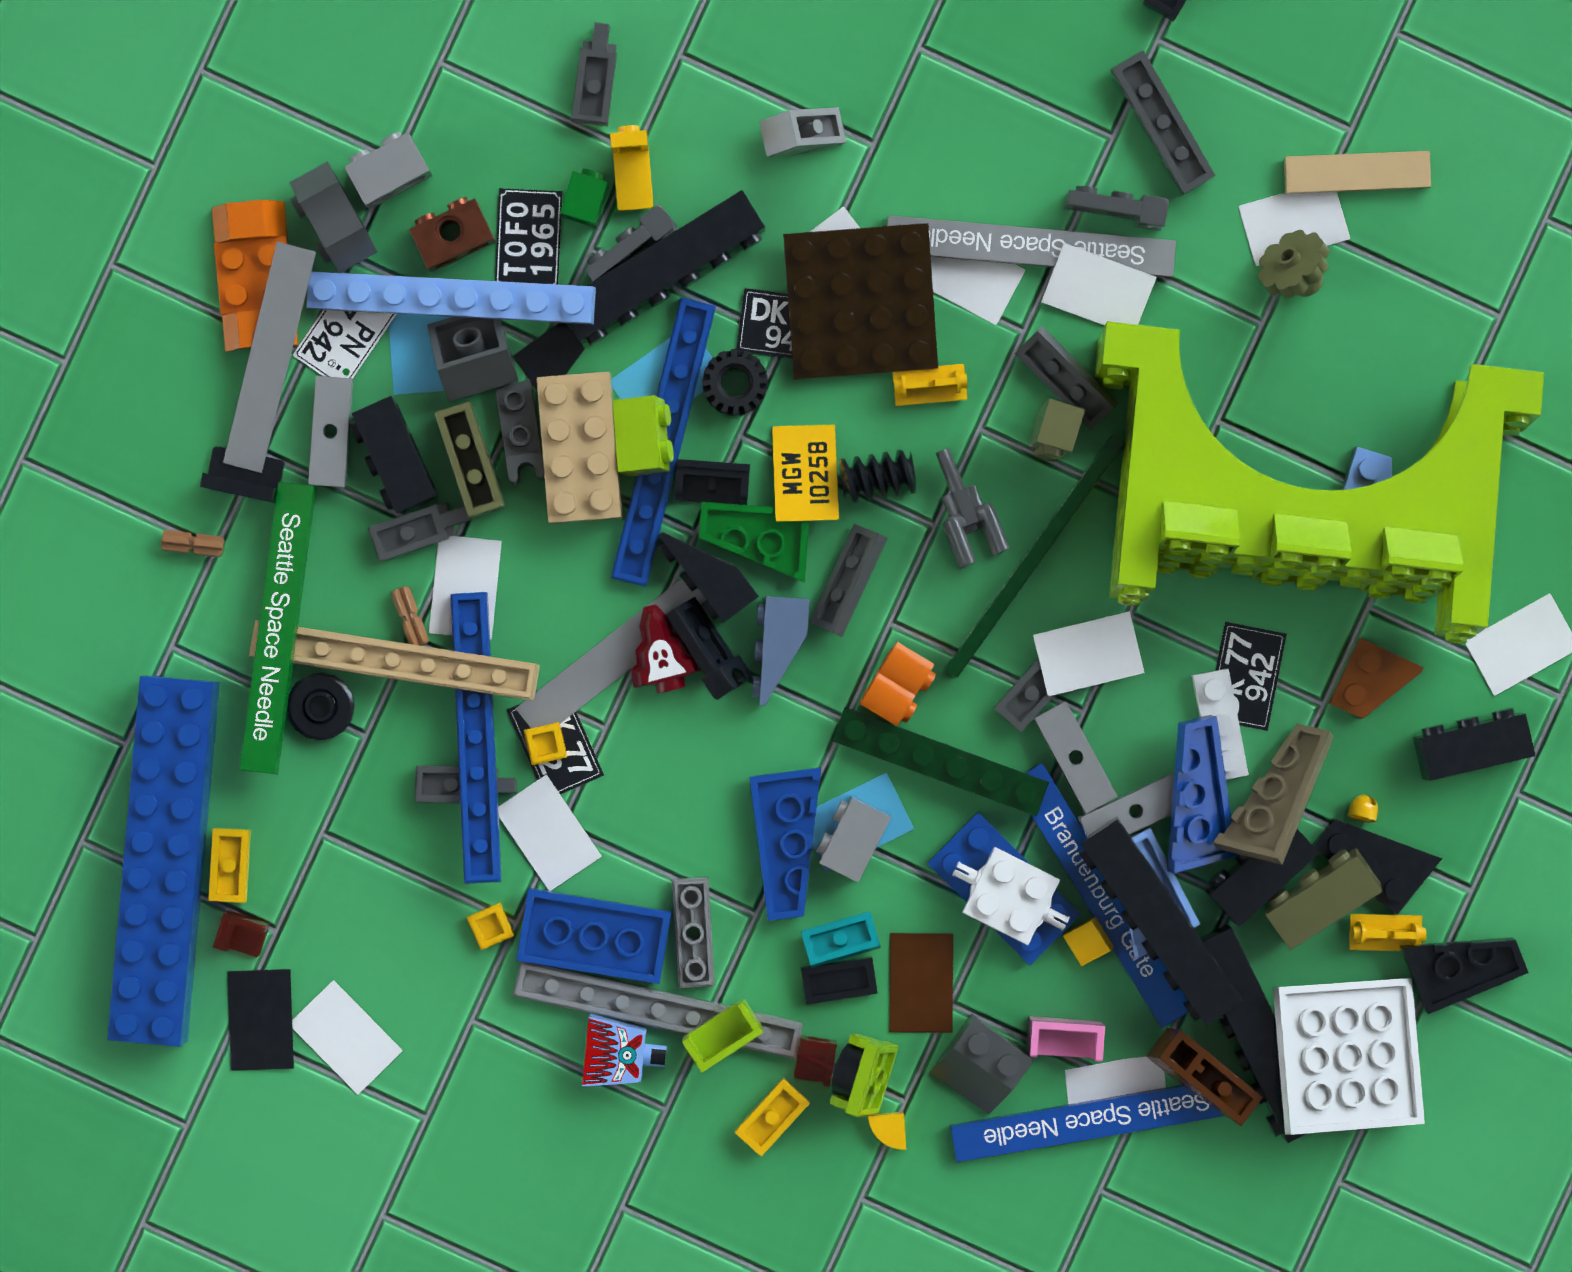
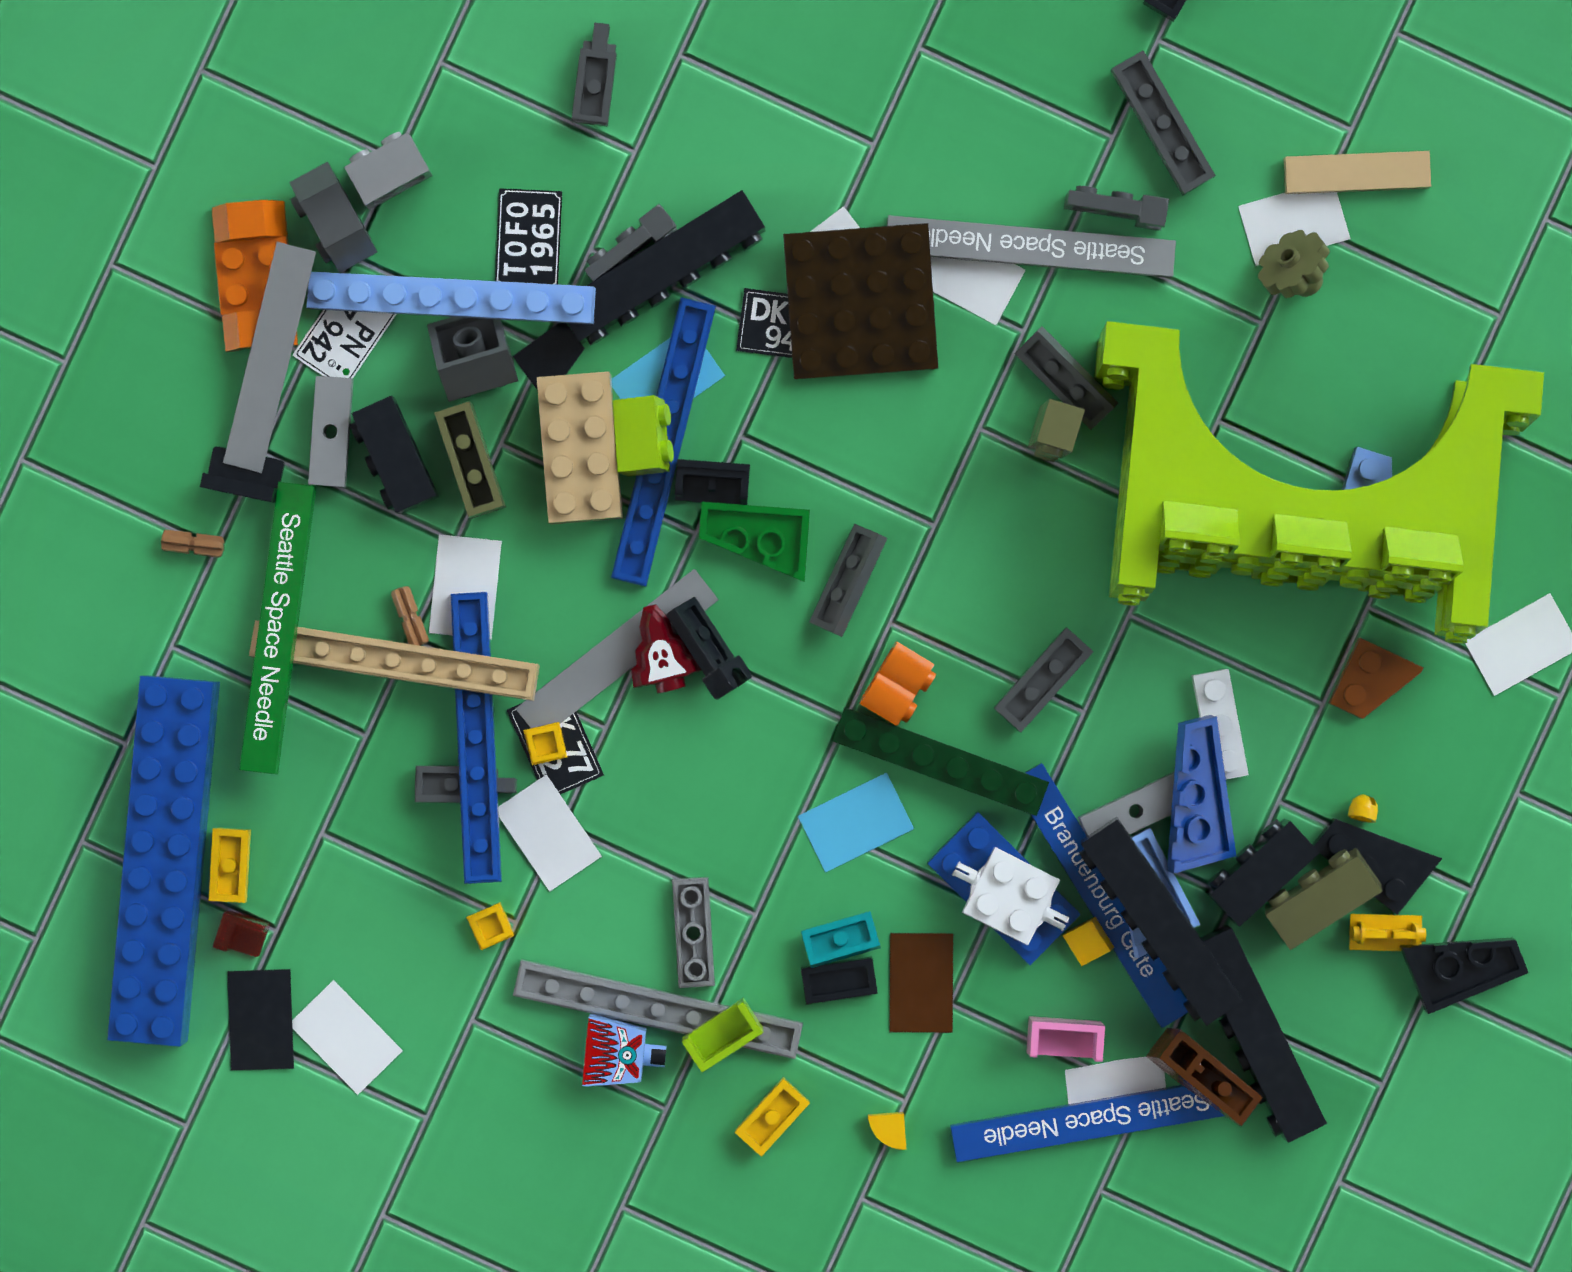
(320, 706): black wheel -> none
(412, 355): medium azure sticker -> none
(416, 530): dark grey hinge -> none
(473, 237): copper brick -> none
(519, 429): dark grey plate -> none
(585, 197): green brick -> none
(594, 935): blue plate -> none
(632, 168): yellow bracket -> none
(717, 580): black slope -> none
(735, 360): black tyre -> none
(784, 632): sand blue slope -> none
(785, 828): blue wing -> none
(802, 131): light grey slope -> none
(805, 473): yellow sticker -> none
(815, 1059): clear red panel -> none
(853, 838): light grey brick -> none
(862, 1075): lime piece -> none
(877, 475): black piece -> none
(930, 385): yellow hinge -> none
(967, 515): dark grey plant -> none
(982, 1064): dark grey slope -> none
(1034, 556): dark green tile -> none
(1085, 777): light grey tile -> none
(1088, 653): white sticker -> none
(1097, 287): white sticker -> none
(1254, 668): black sticker -> none
(1278, 800): dark tan wing -> none
(1348, 1056): white plate -> none
(1473, 744): black brick -> none

